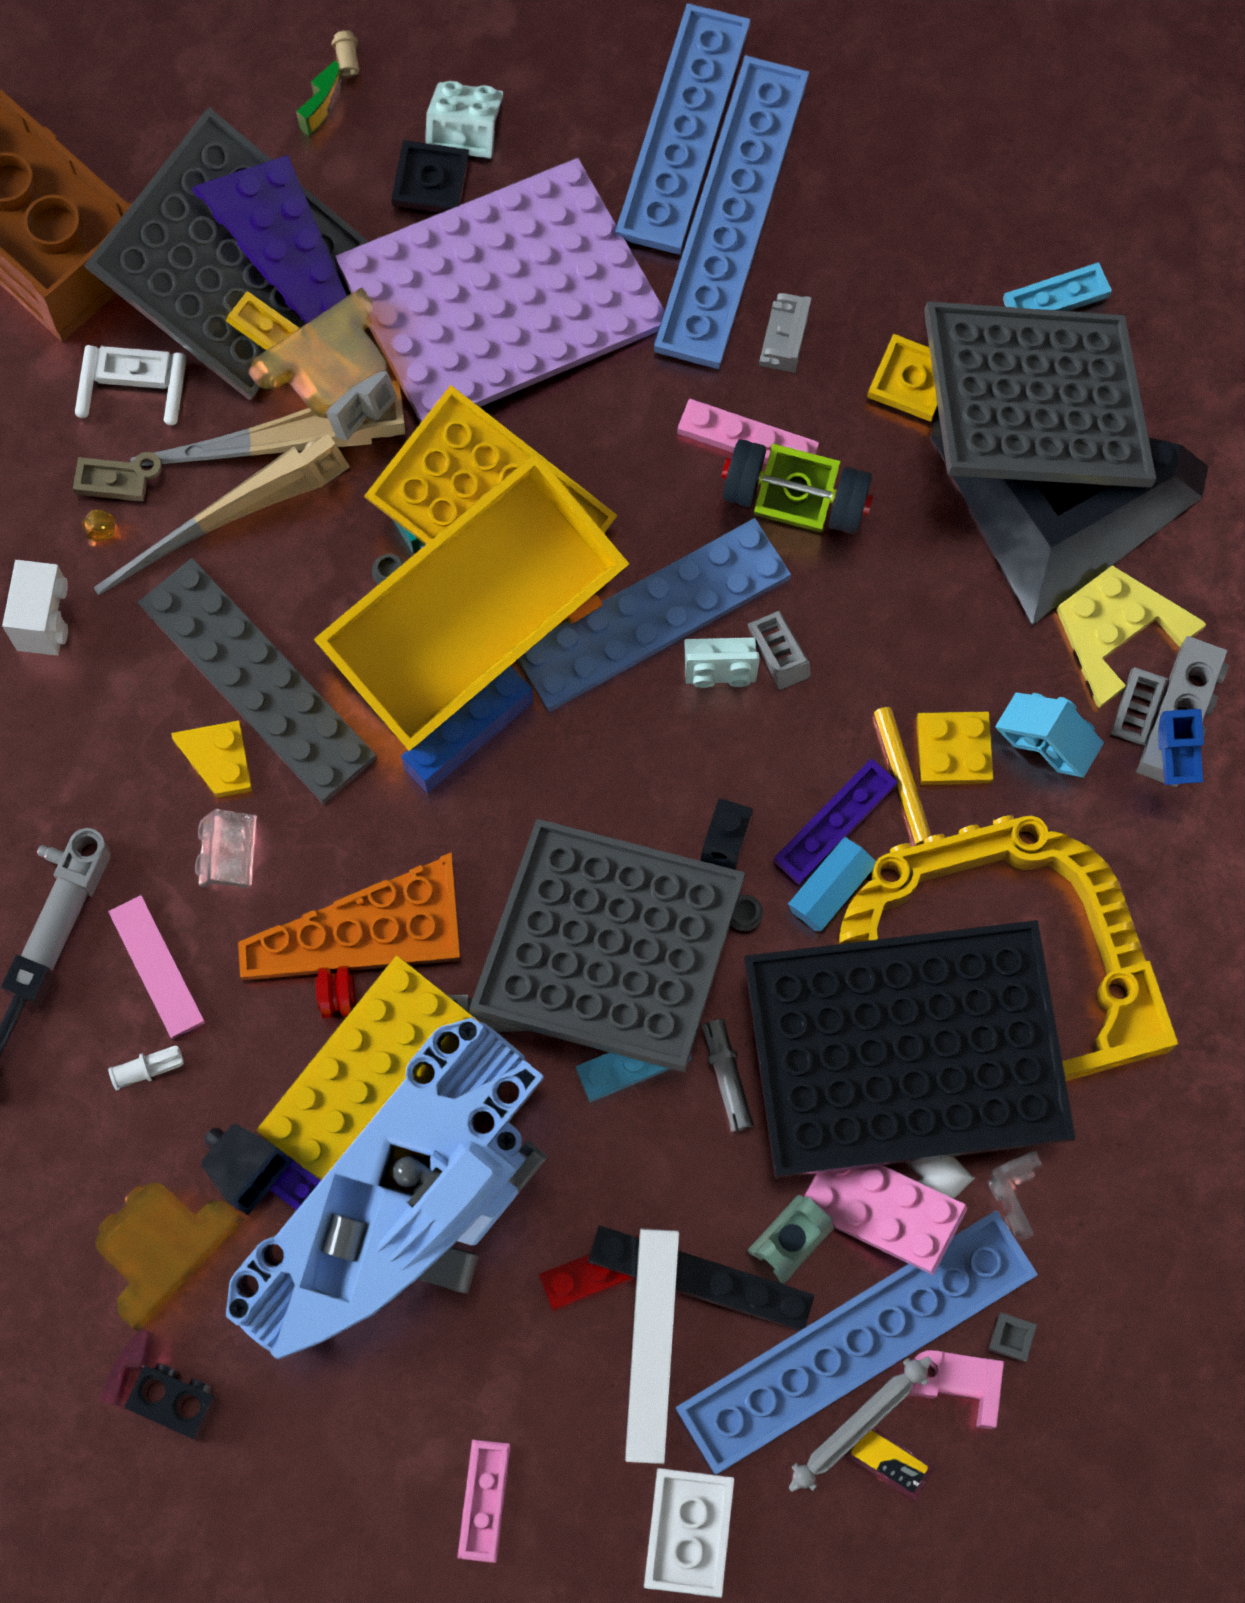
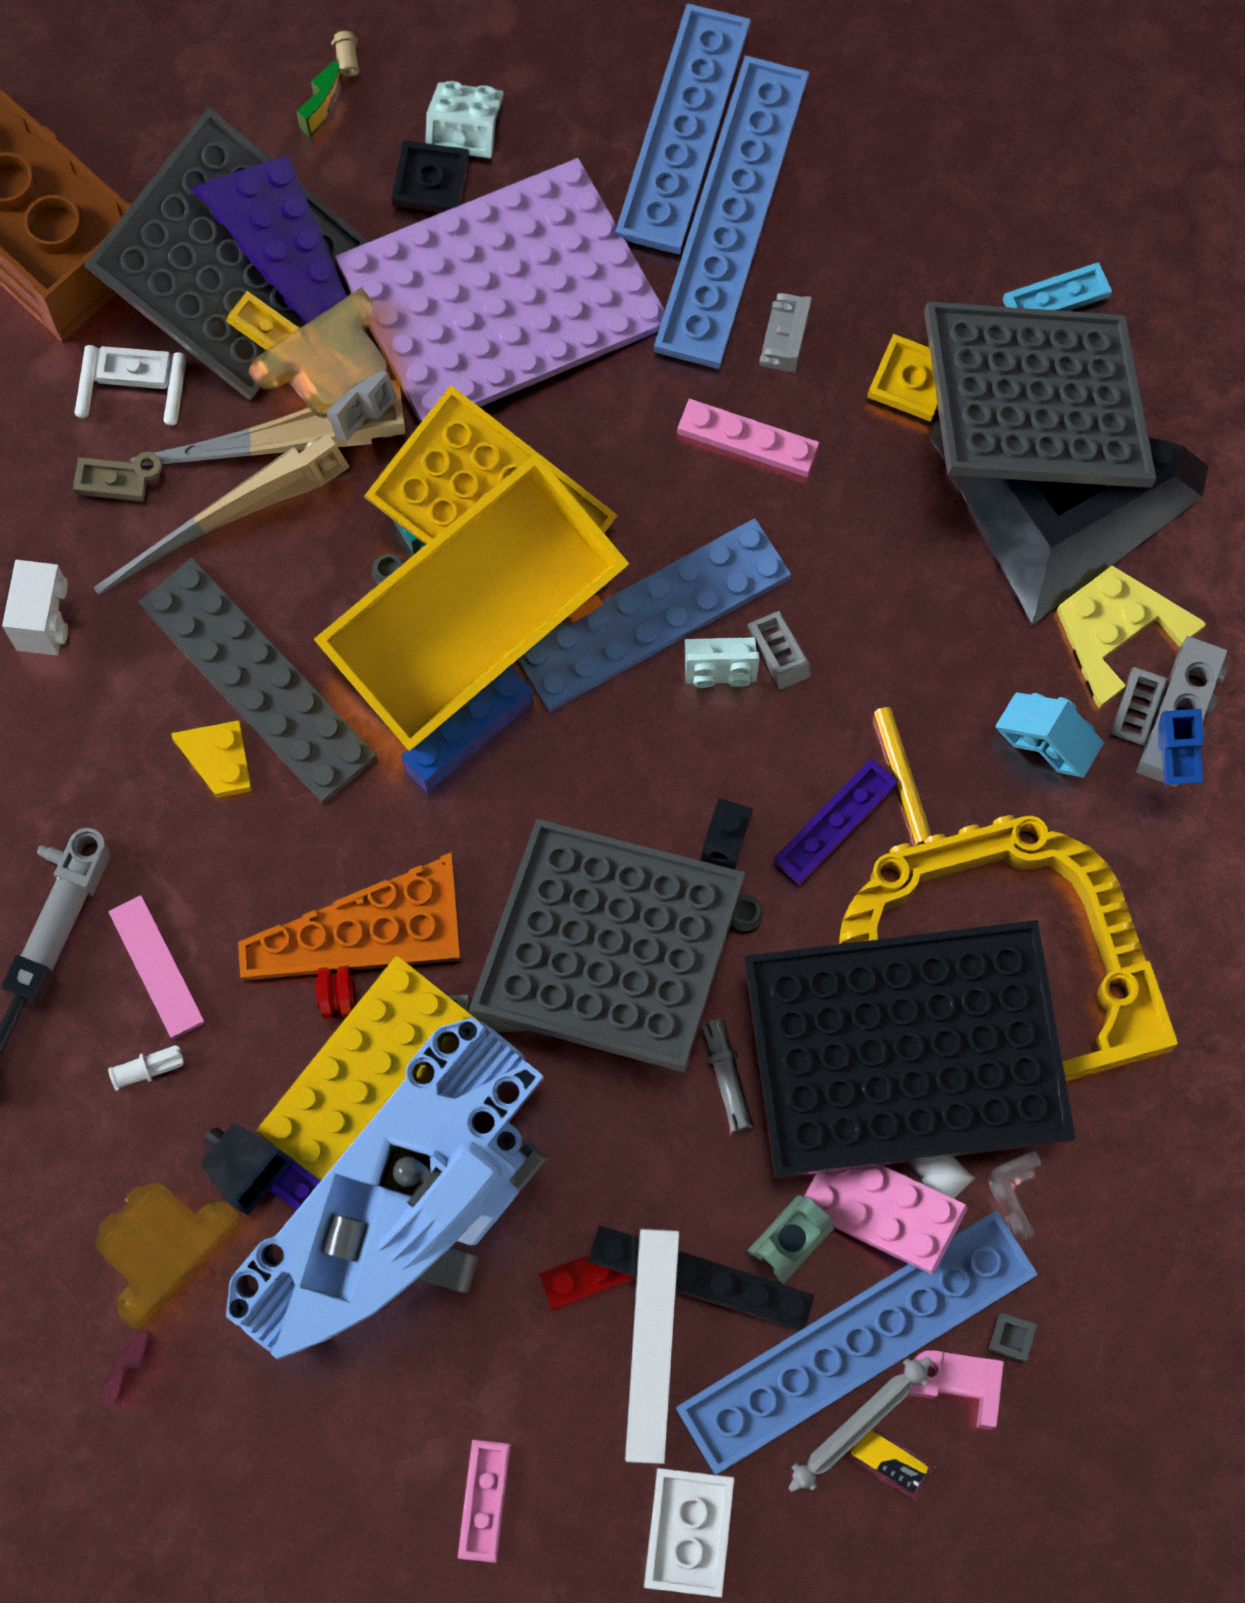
(99, 525): clear yellow plate -> none
(168, 1409): black brick -> none
(226, 849): clear bracket -> none
(613, 1073): medium azure plate -> none
(796, 487): brick -> none
(832, 884): dark azure piece -> none
(954, 748): yellow plate -> none

